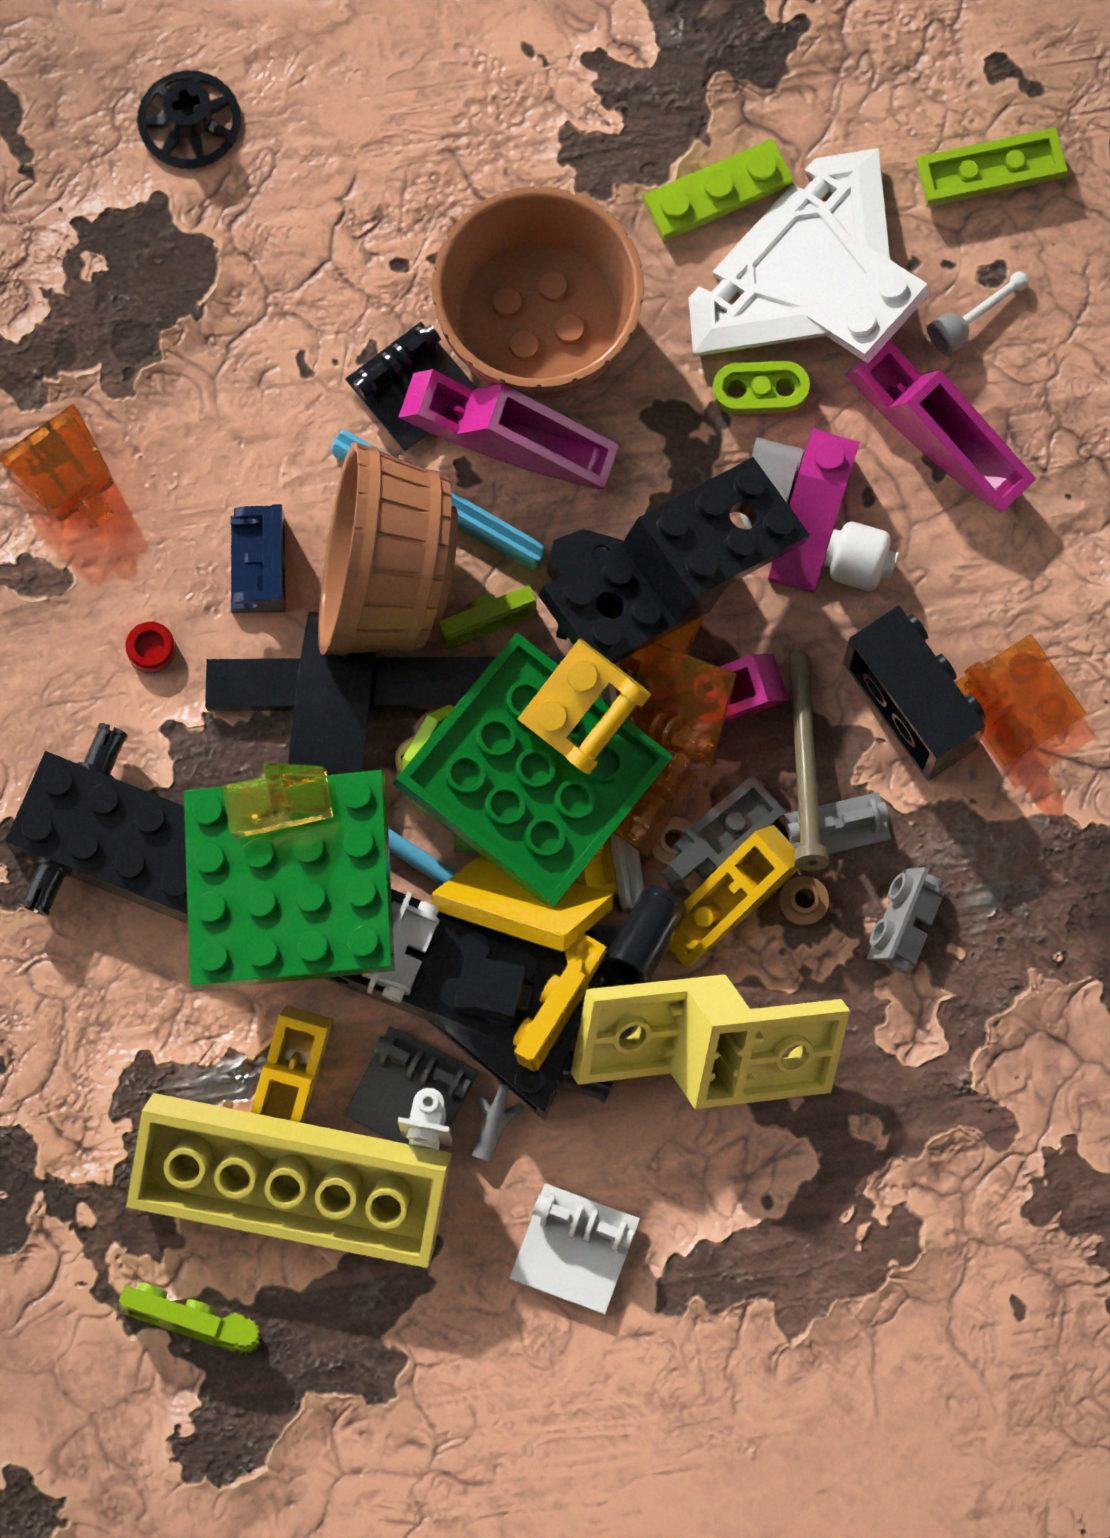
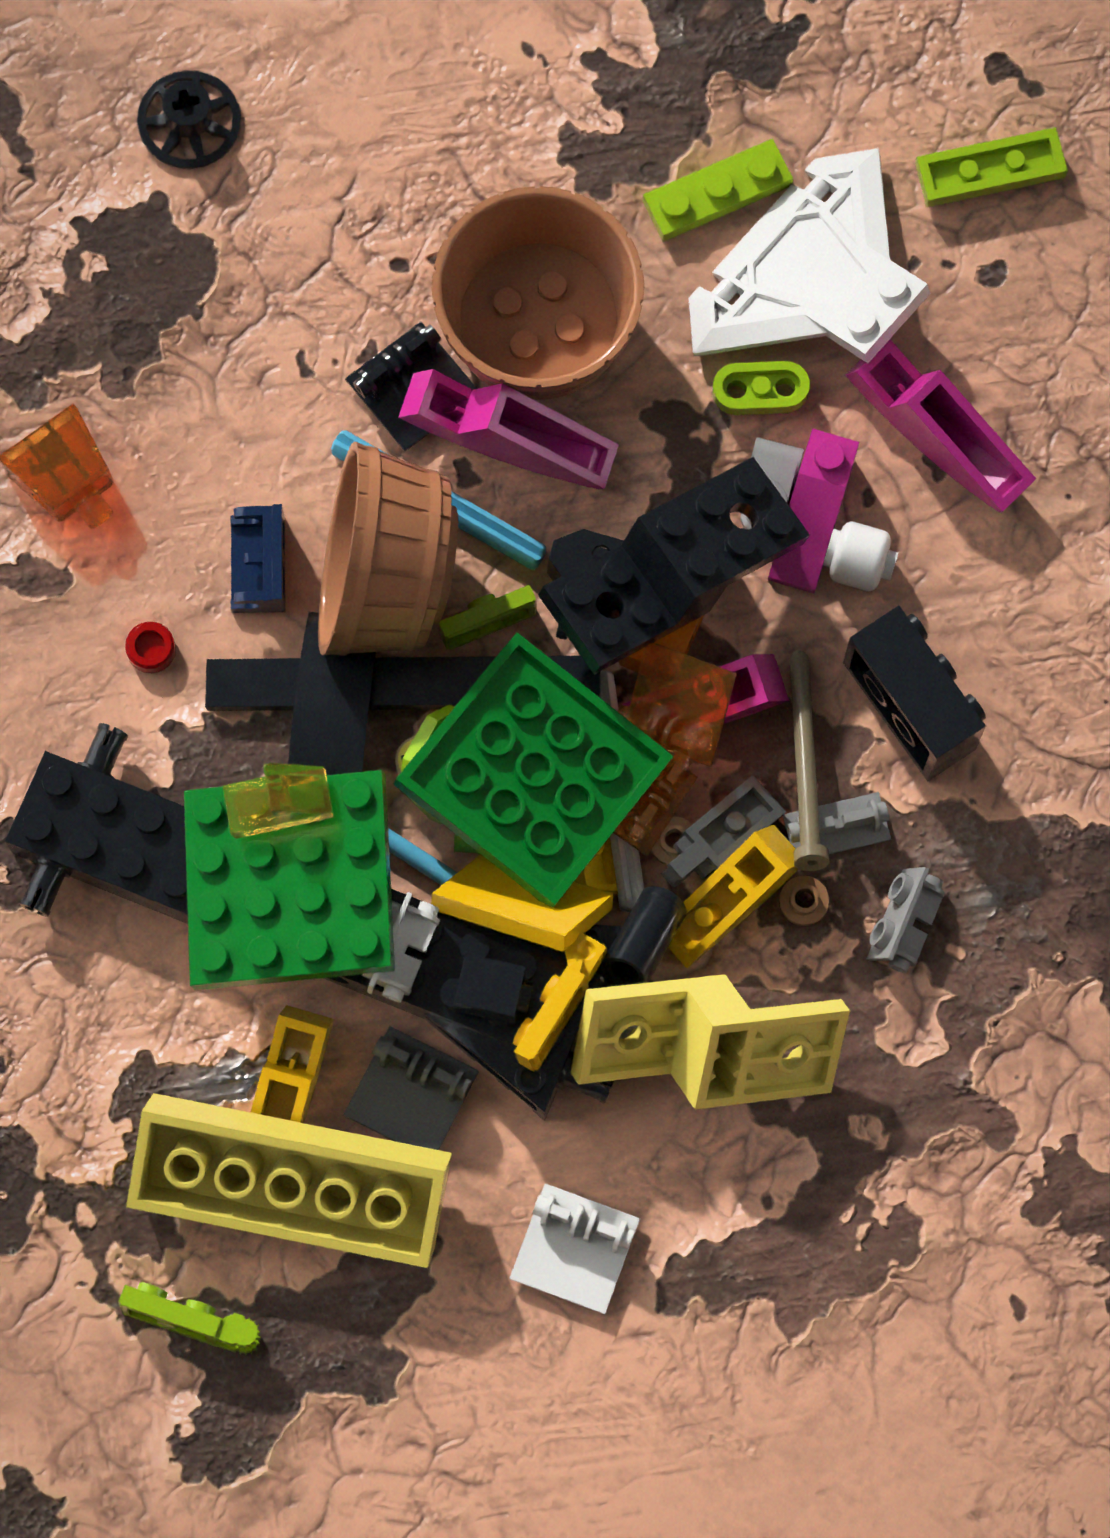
(426, 1121): white hinge -> none
(493, 1122): light grey bar -> none
(570, 695): yellow plate -> none
(951, 330): light grey hinge -> none
(1021, 699): clear orange hinge -> none

